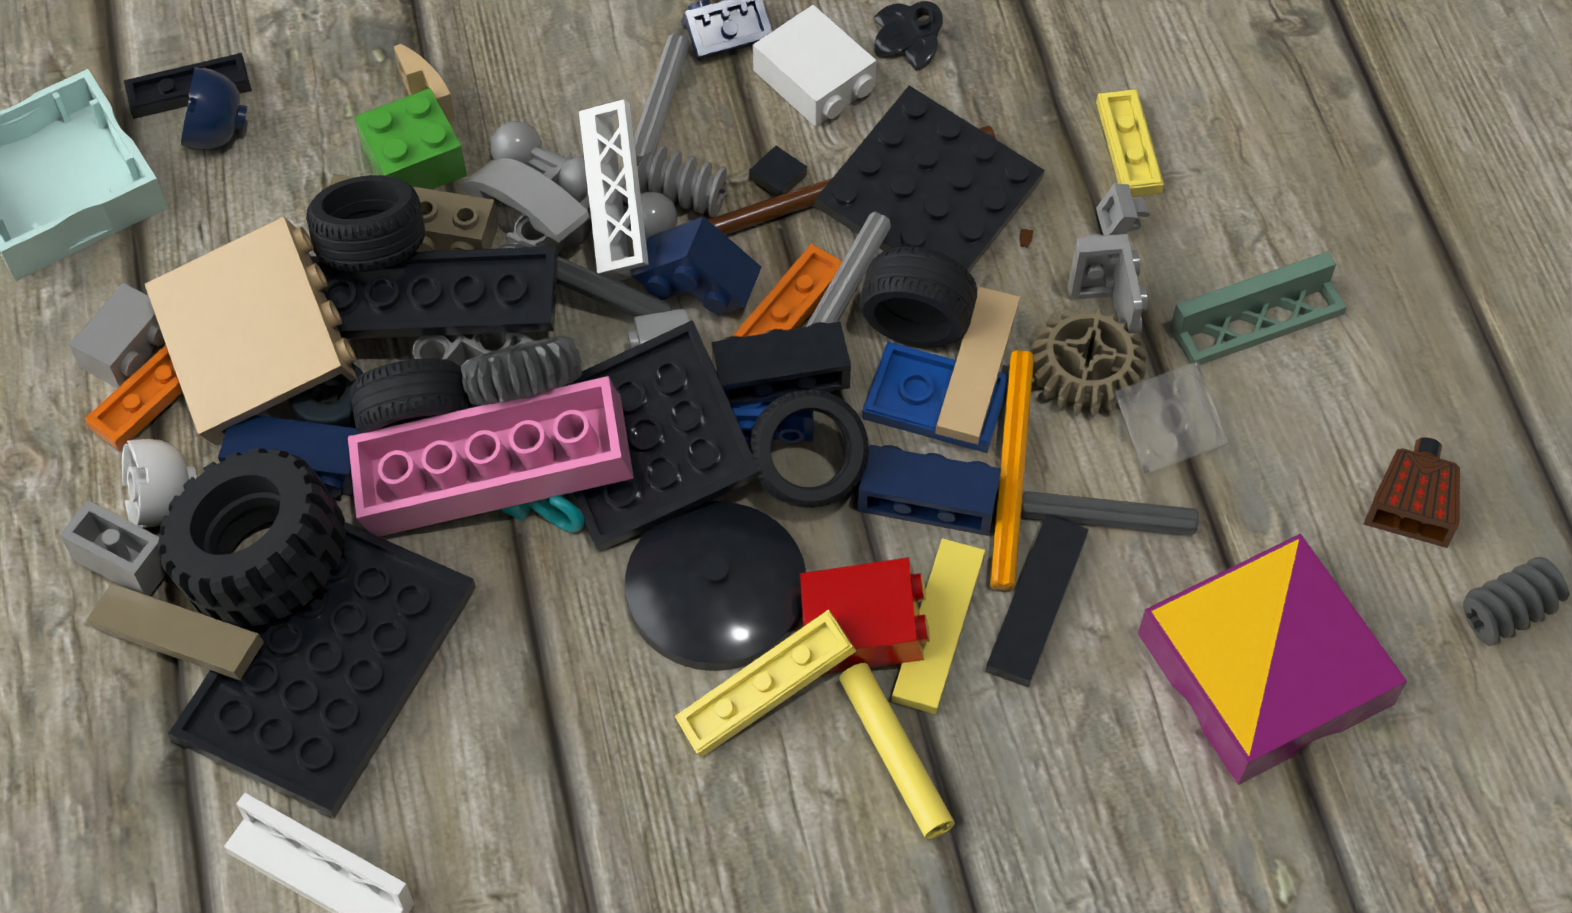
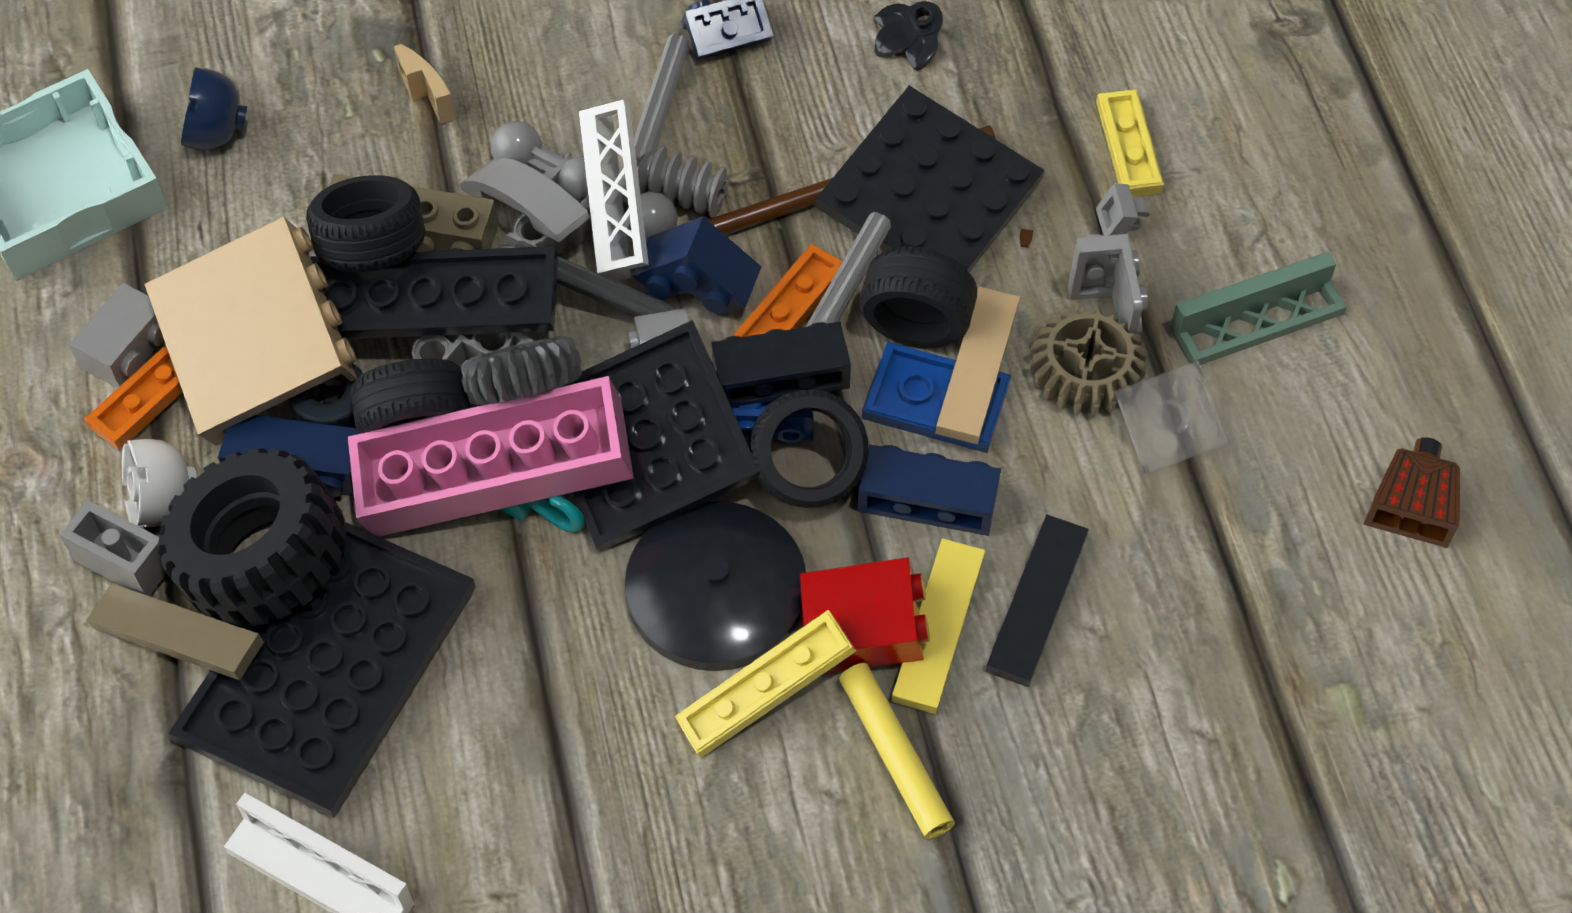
(171, 87): black tile -> none
(412, 141): bright green brick -> none
(778, 171): black tile -> none
(814, 65): white brick -> none
(1012, 471): light orange axle -> none
(1110, 512): dark grey axle -> none
(1270, 657): magenta tile -> none
(1515, 600): dark grey piece -> none

